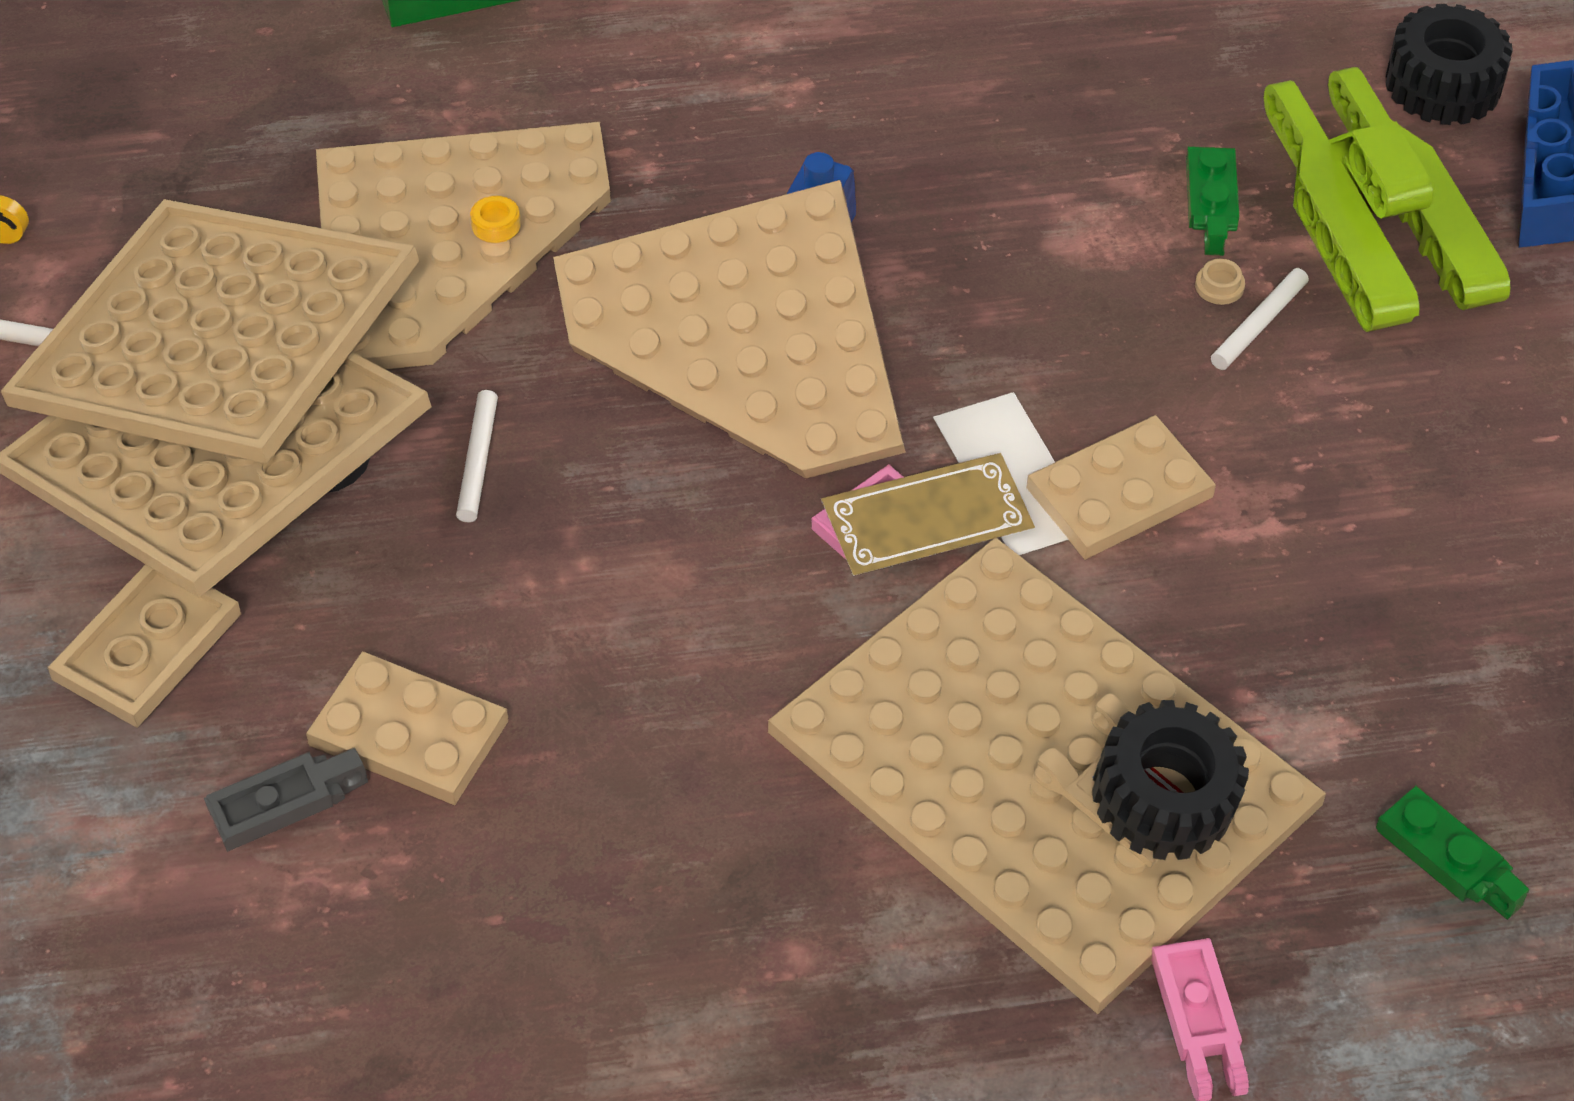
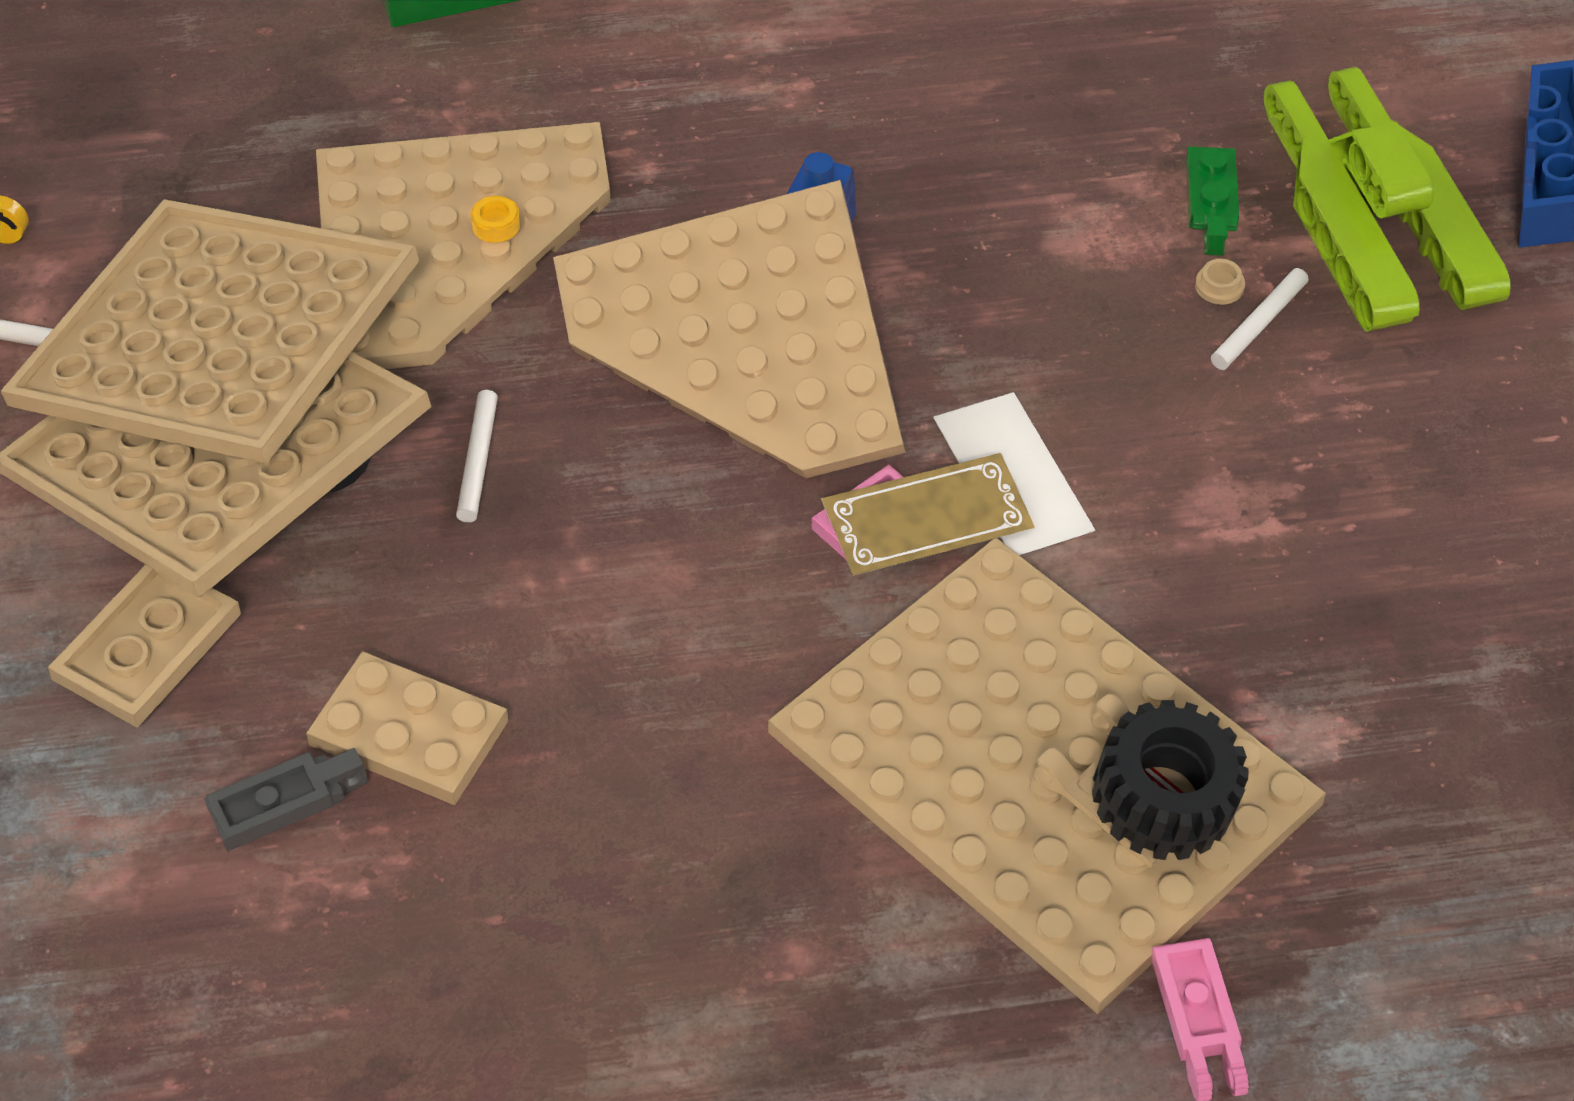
(1120, 486): tan plate -> none
(1448, 64): black tyre -> none
(1451, 853): green hinge -> none

